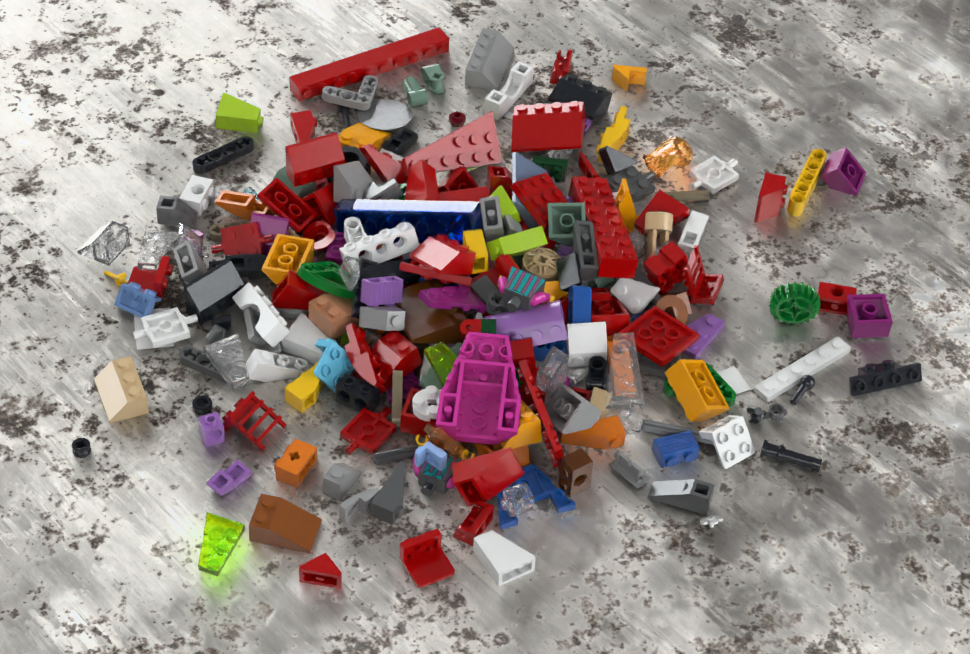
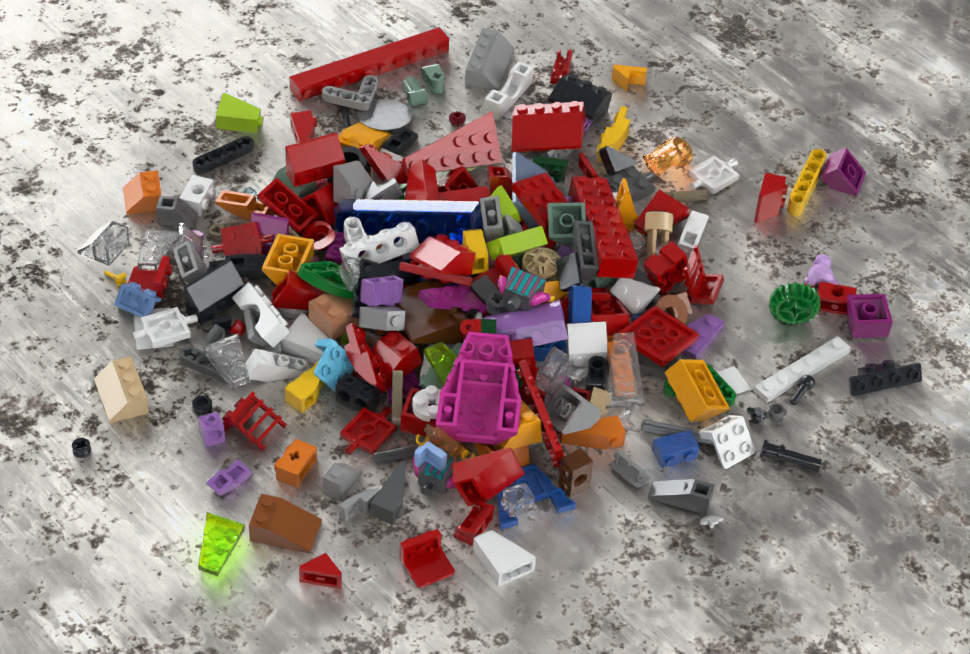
(142, 193): none -> orange slope
(238, 327): none -> red hinge
(820, 272): none -> lavender animal

